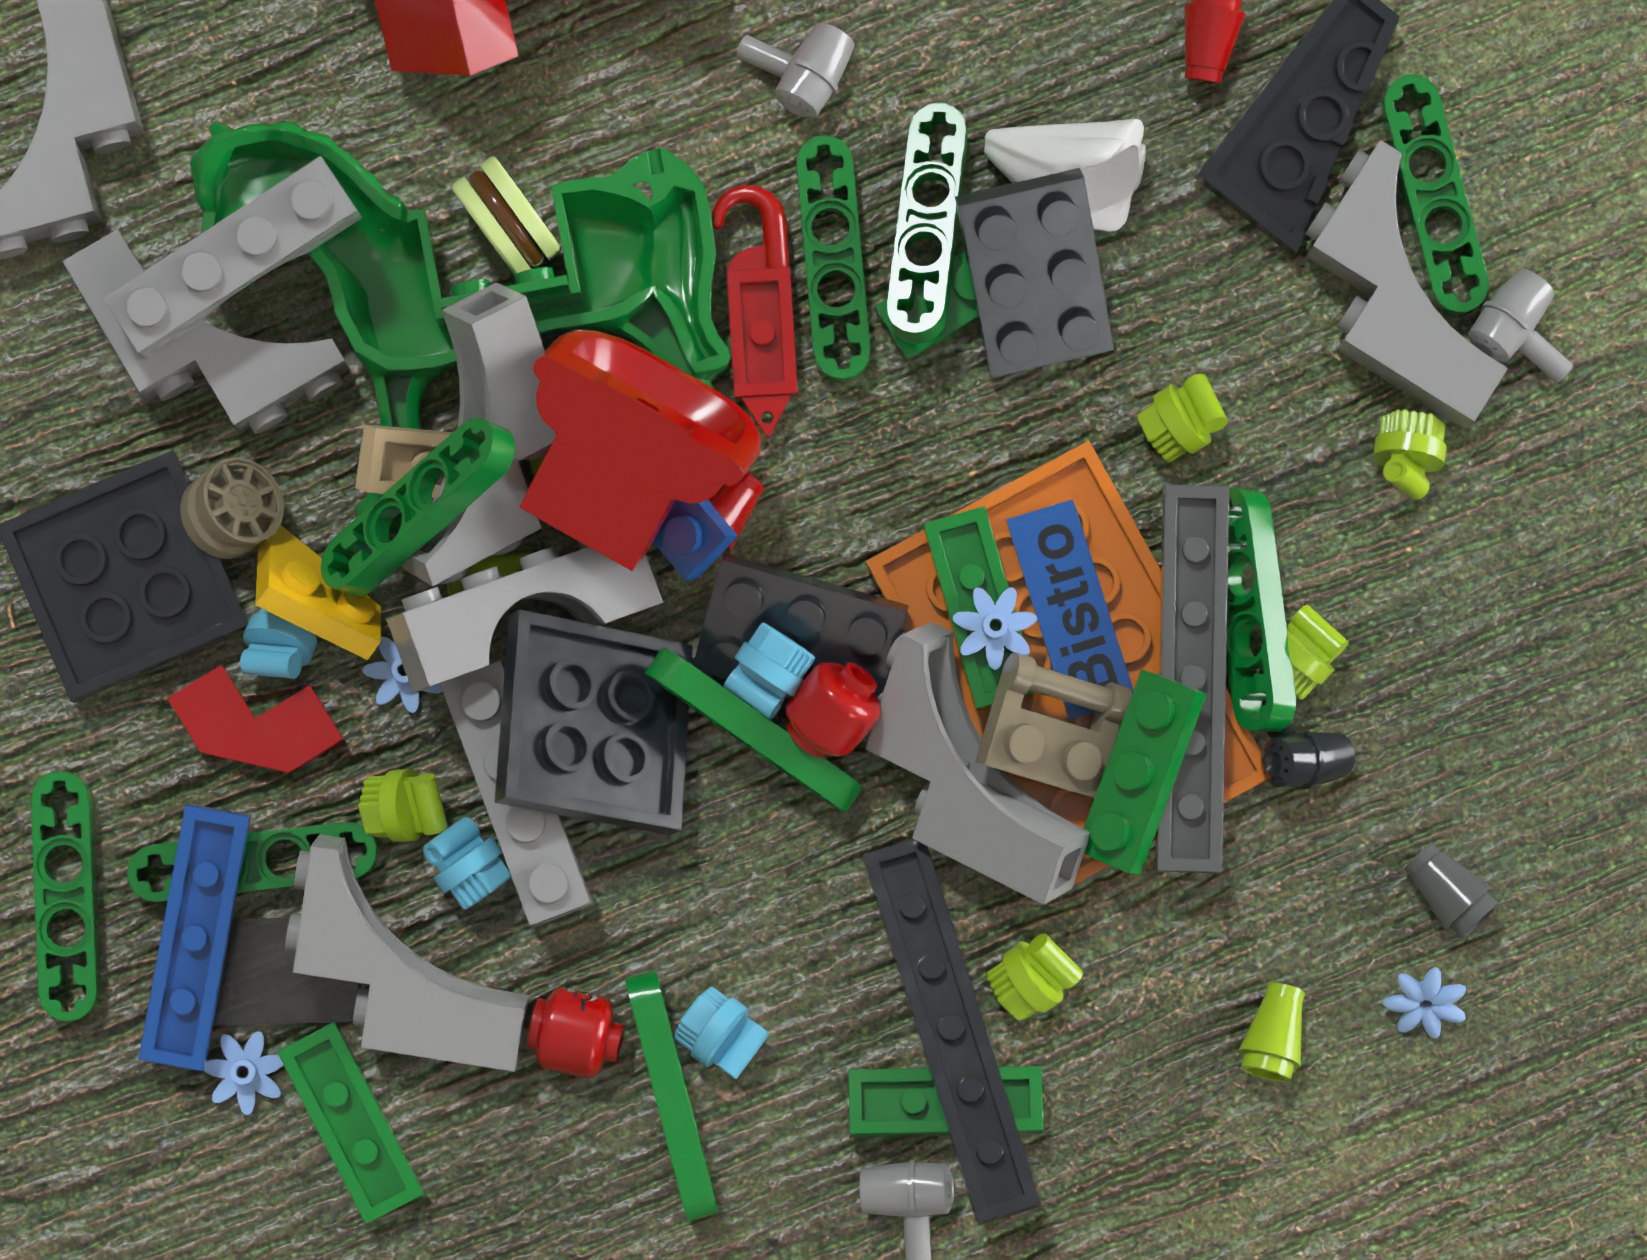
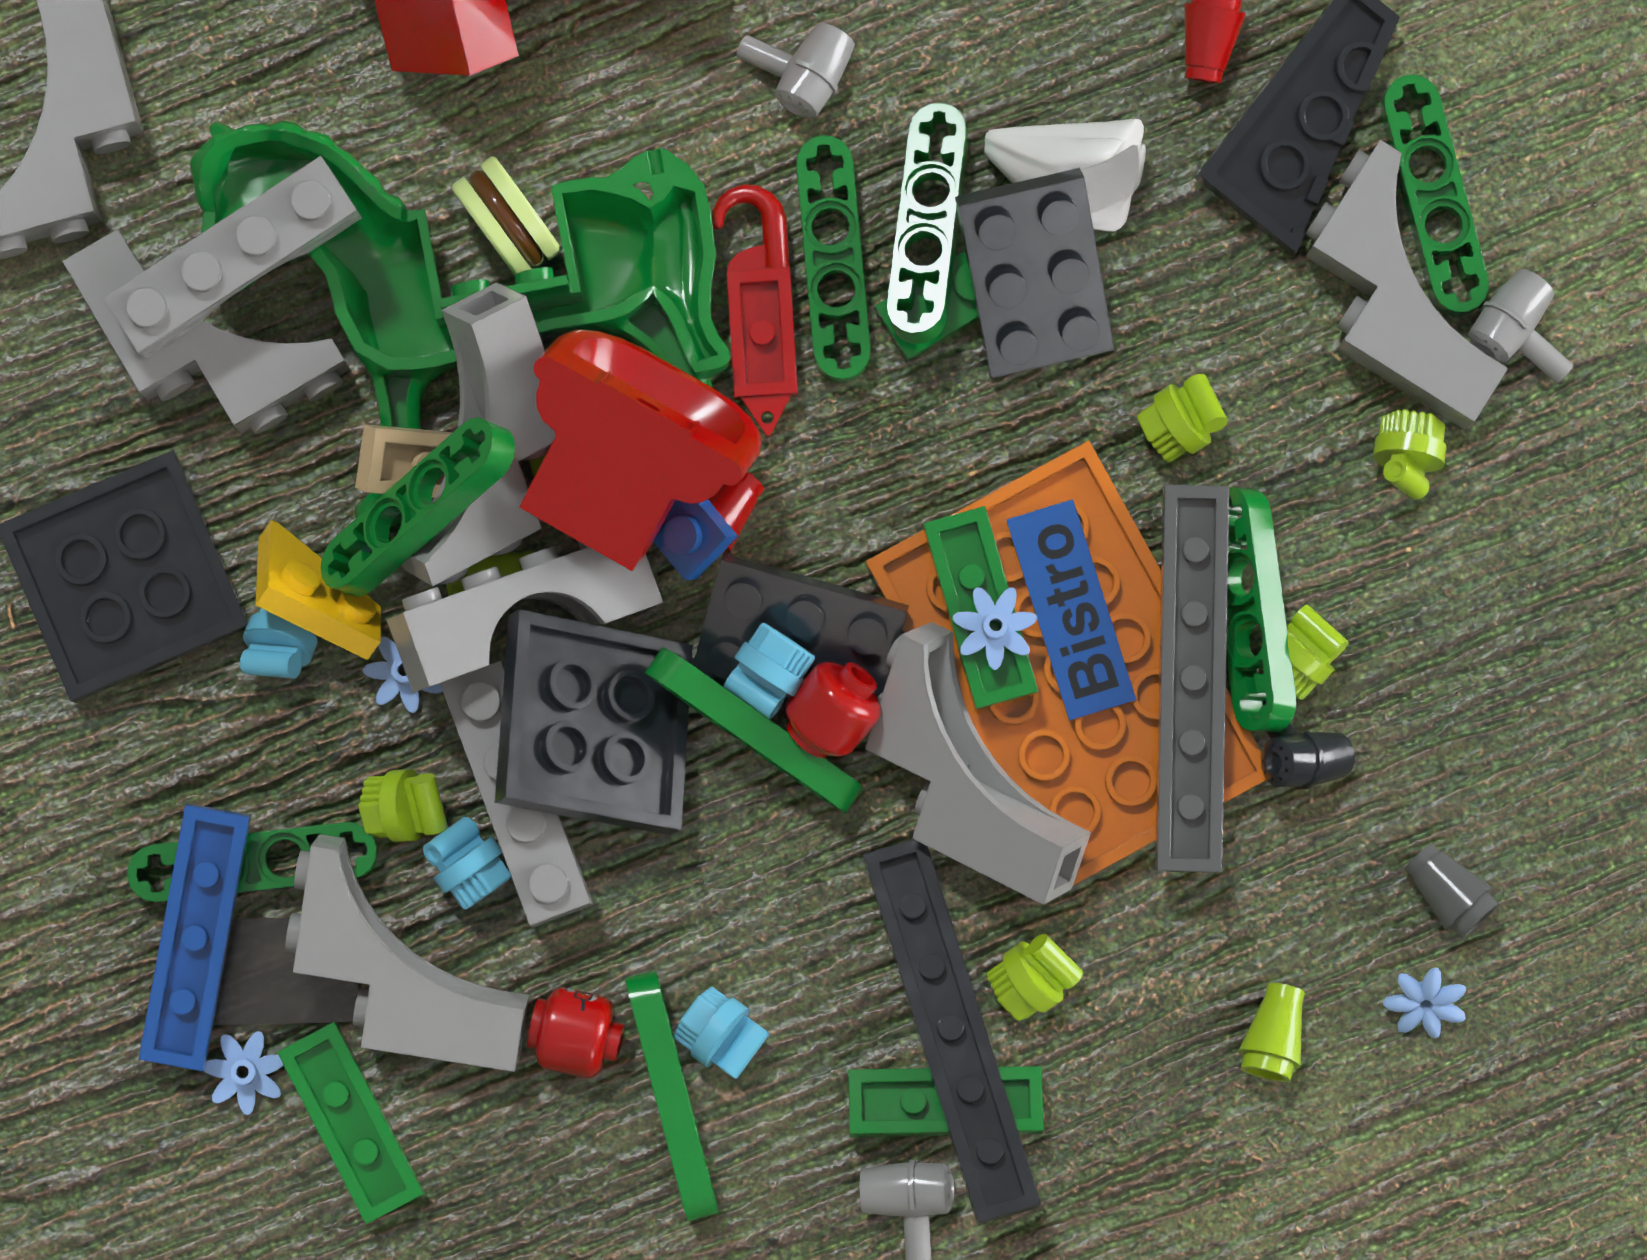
(75, 895): green beam -> none
(228, 729): red tile -> none
(230, 509): dark tan wheel -> none
(1045, 746): dark tan plate -> none
(1141, 771): green plate -> none

